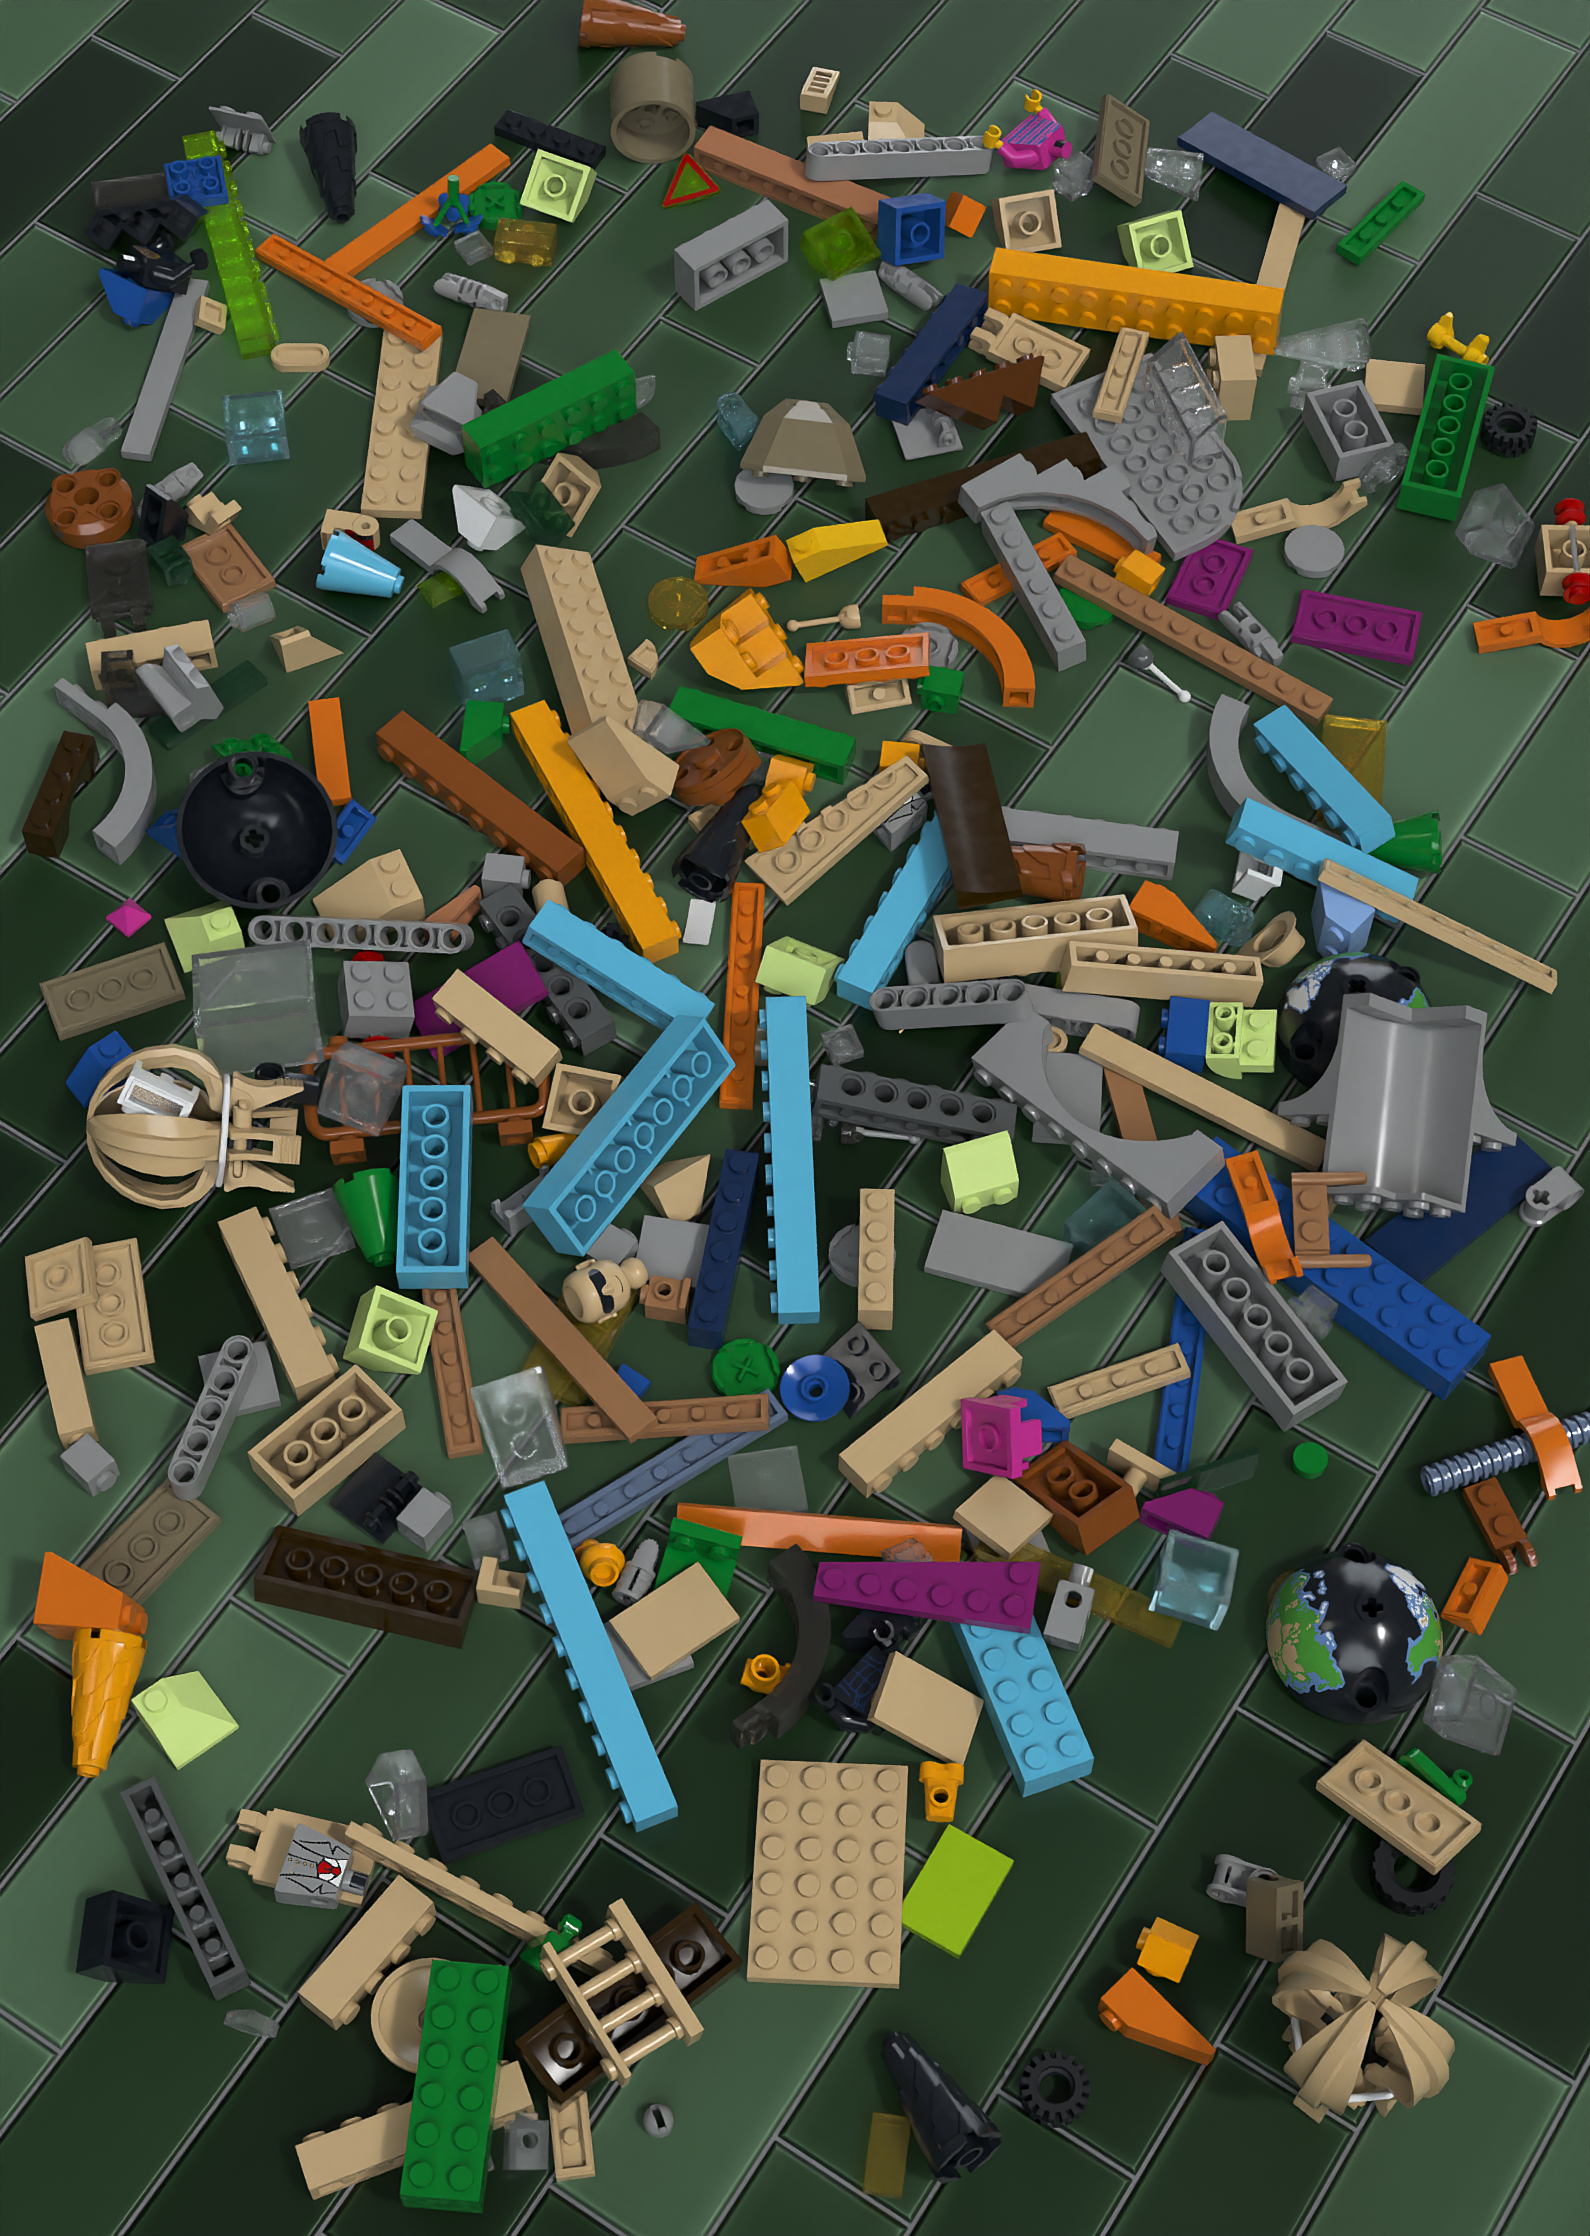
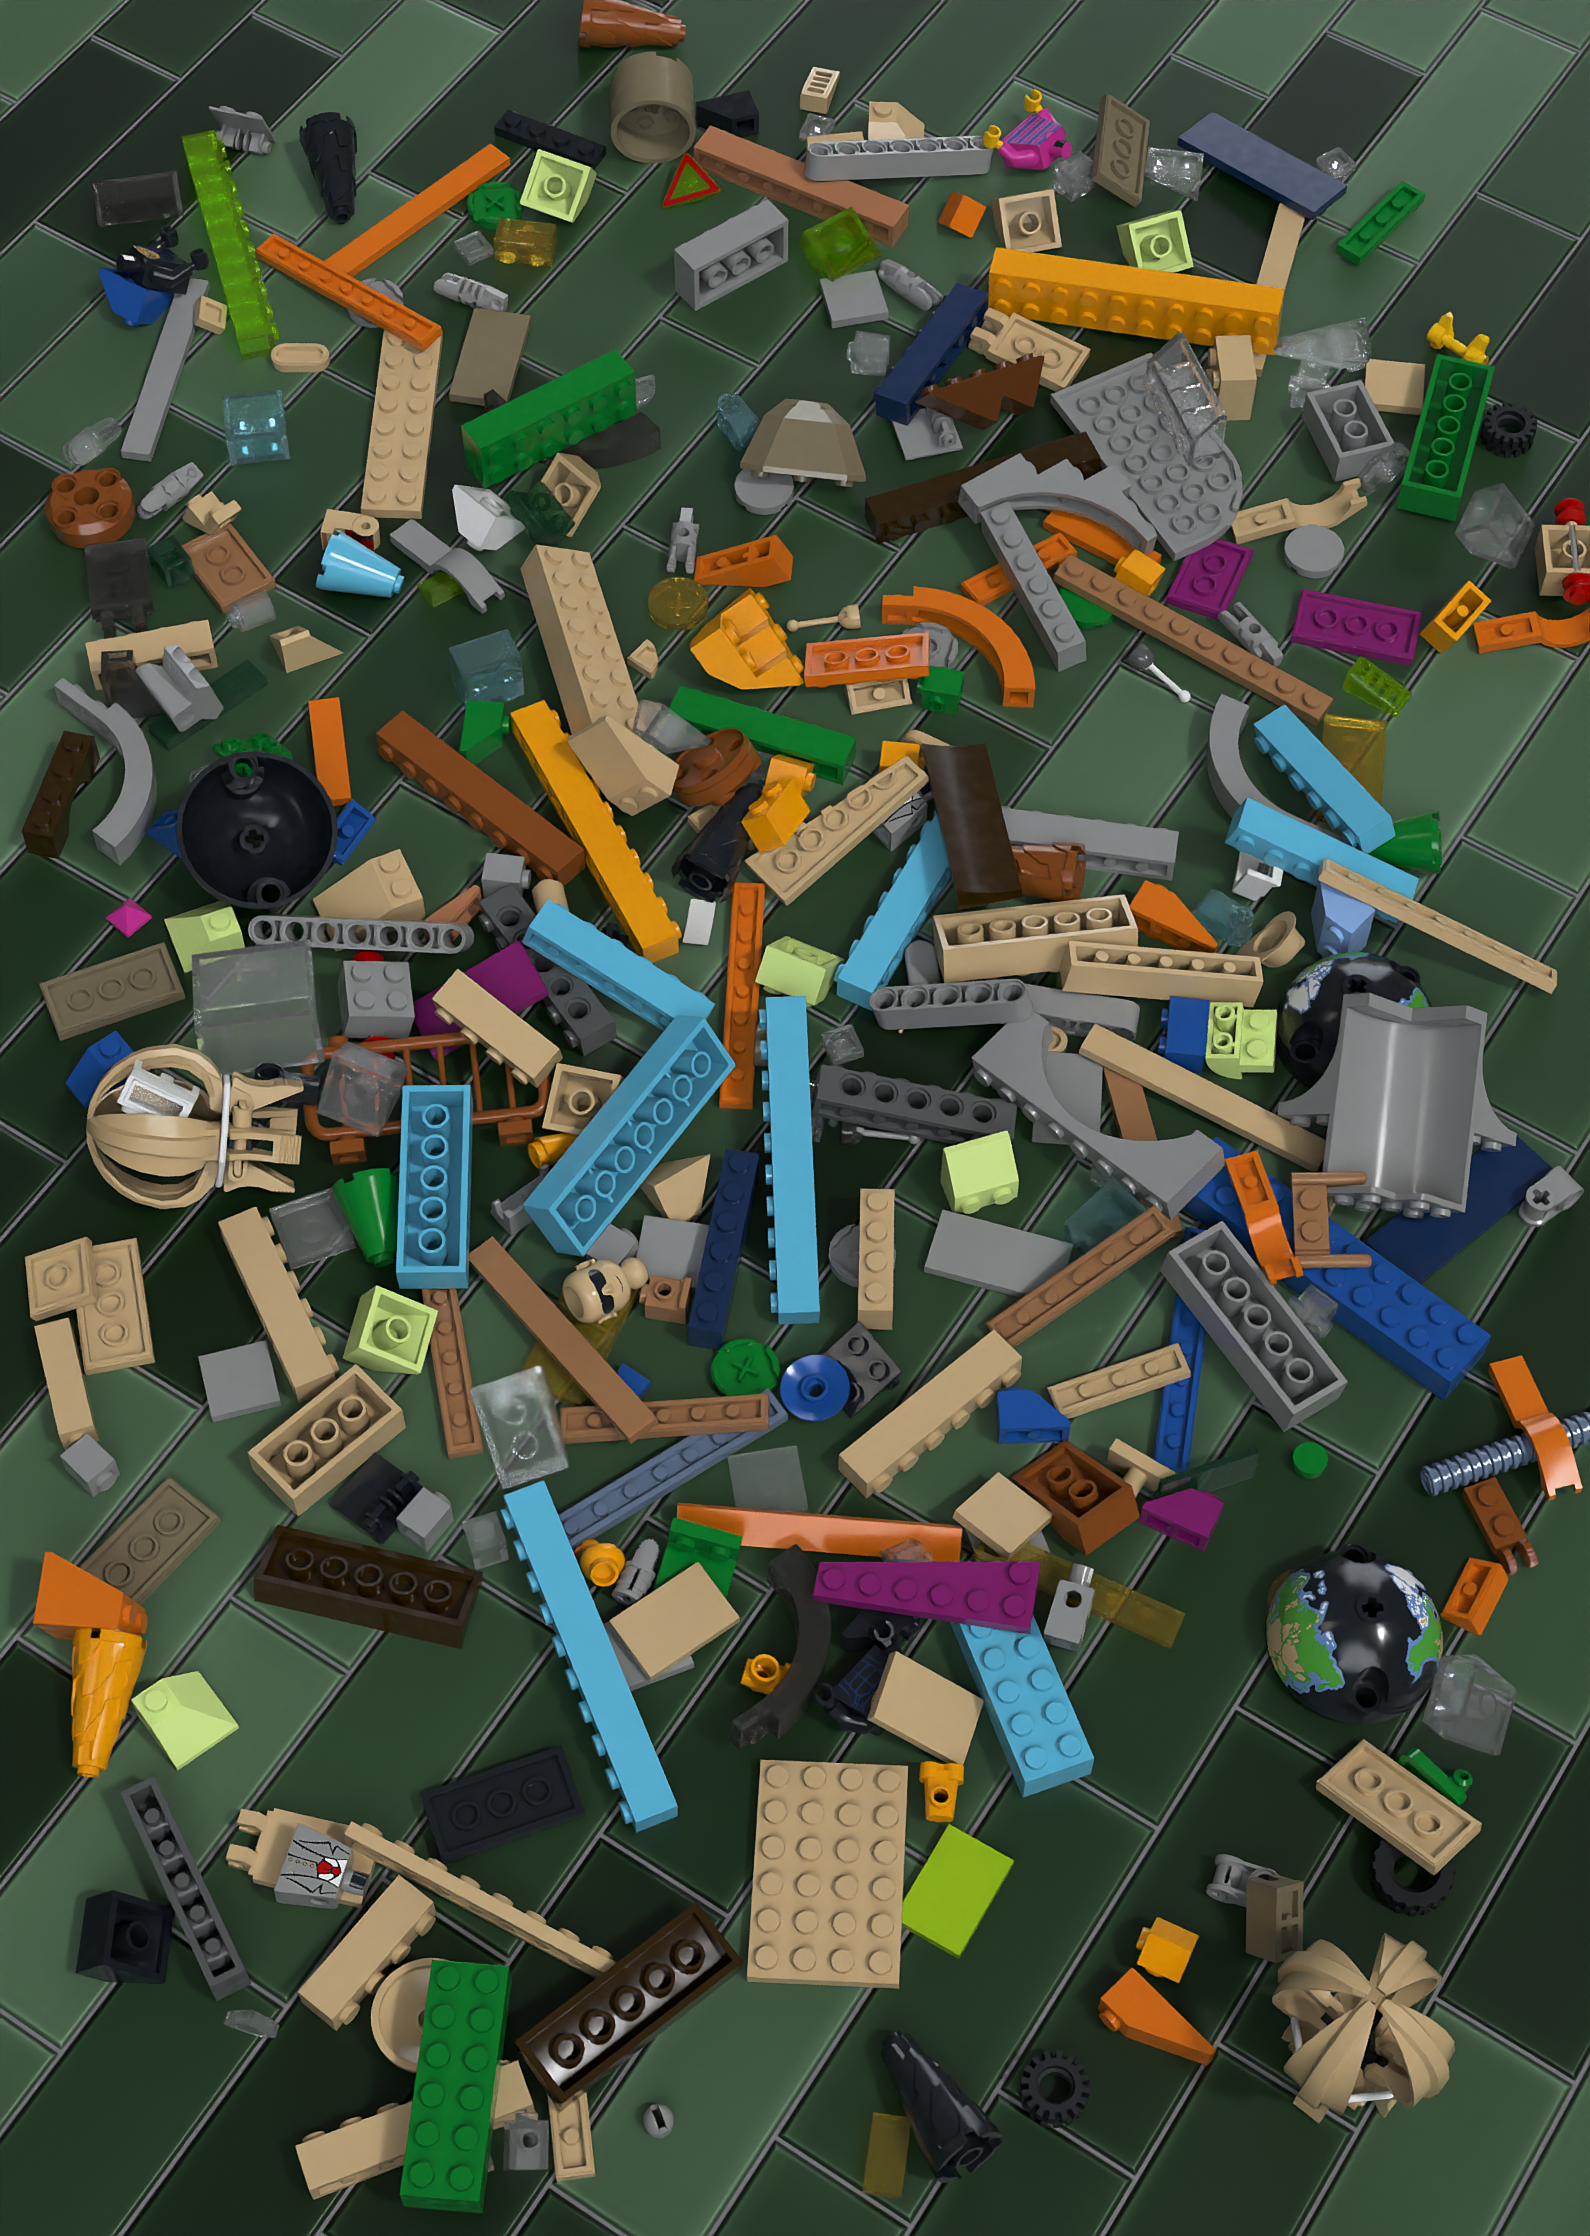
(145, 218): black brick -> none
(161, 517): black slope -> none
(199, 179): blue tile -> none
(212, 1432): light grey beam -> none
(400, 1793): clear slope -> none
(444, 411): light grey piece -> none
(453, 207): blue plant -> none
(500, 1586): tan panel -> none
(568, 1928): green piece -> none
(659, 1991): tan fence -> none
(683, 542): none -> light grey hinge
(816, 125): none -> clear plate
(834, 546): yellow slope -> none
(911, 229): blue brick -> none
(995, 1436): dark pink panel -> none
(1120, 375): tan tile -> none
(1193, 1580): clear light blue piece -> none
(1381, 680): none -> clear neon green slope
(1455, 617): none -> light orange brick

